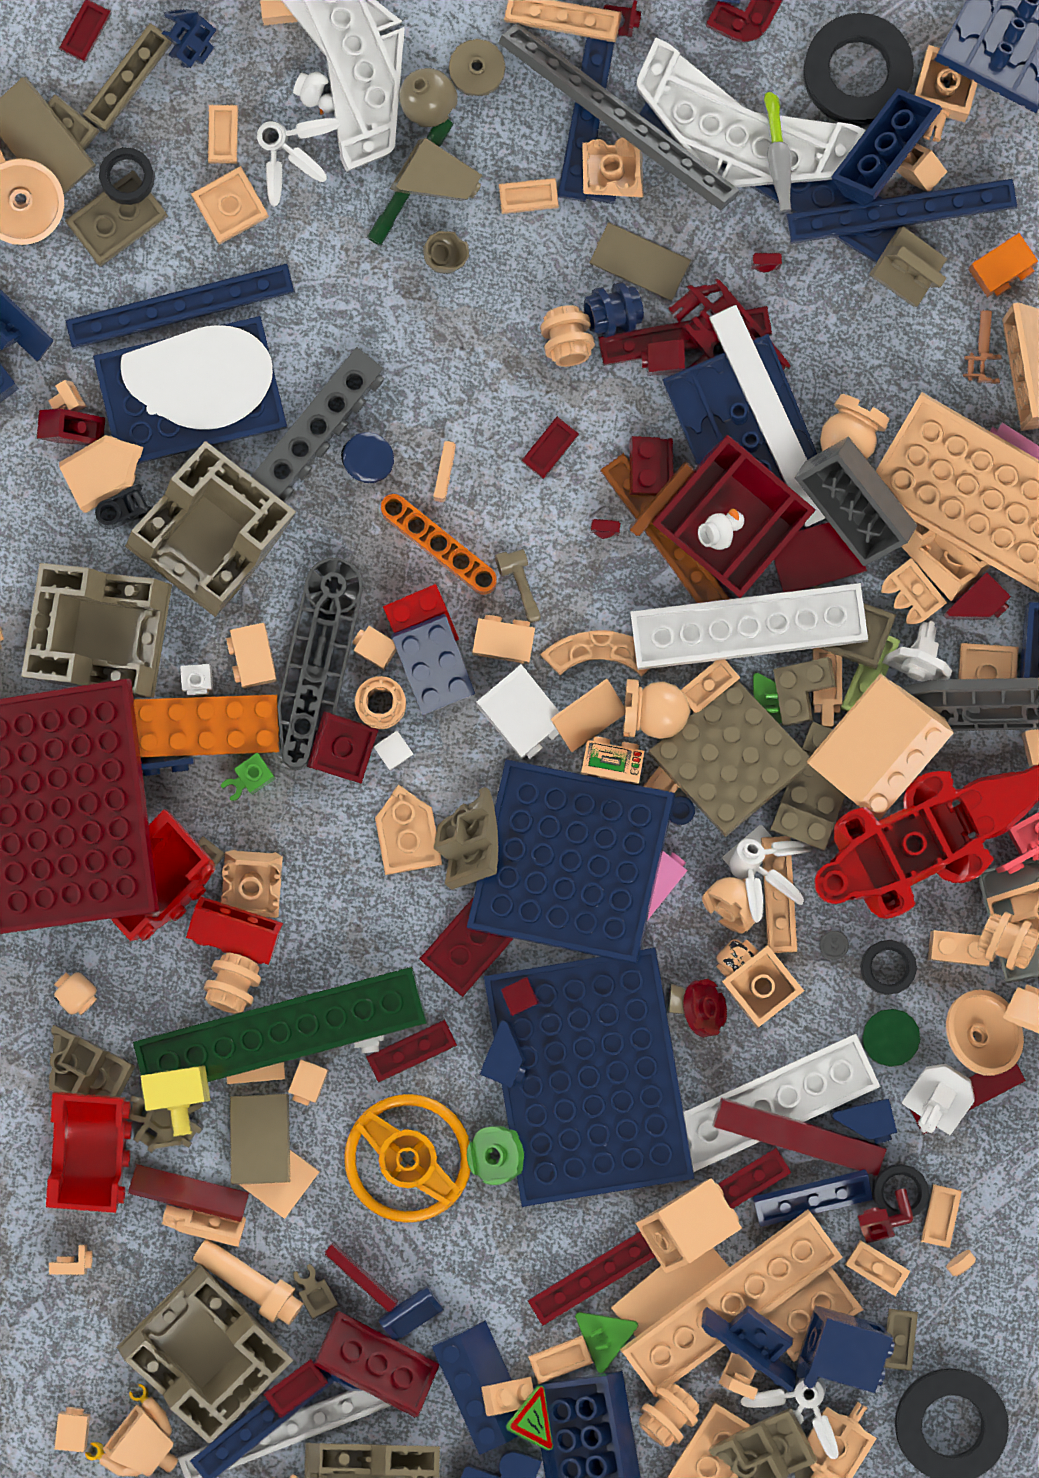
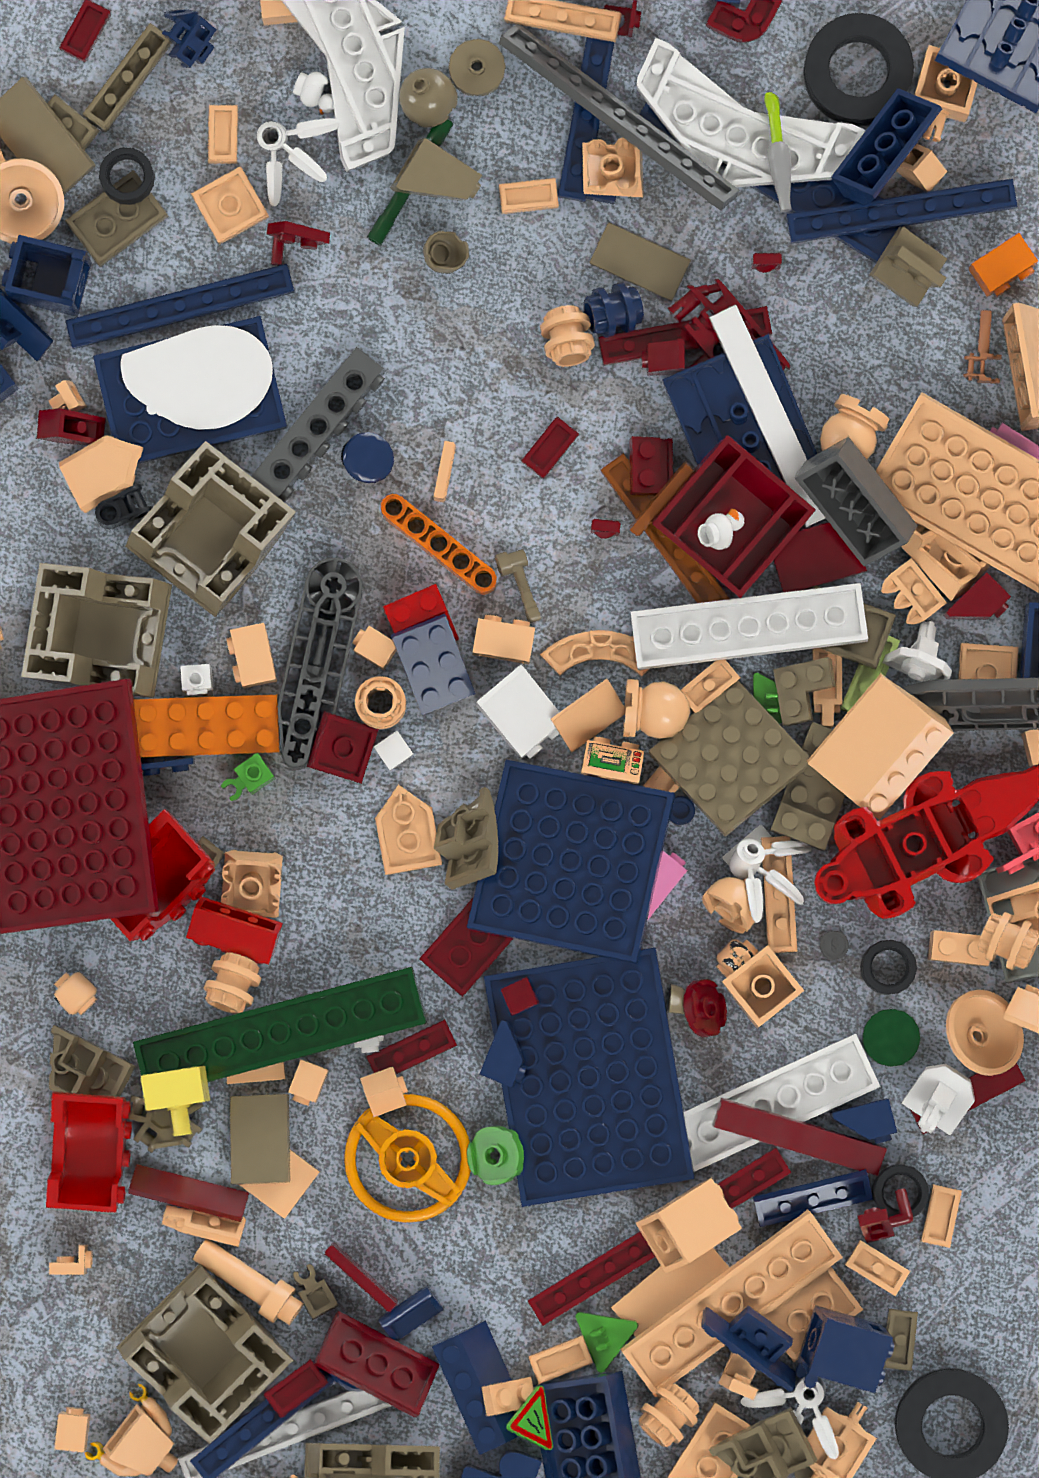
(58, 276): none -> dark blue container
(289, 233): none -> dark red plate
(384, 1091): none -> light nougat brick
(961, 1263): light nougat tile -> none

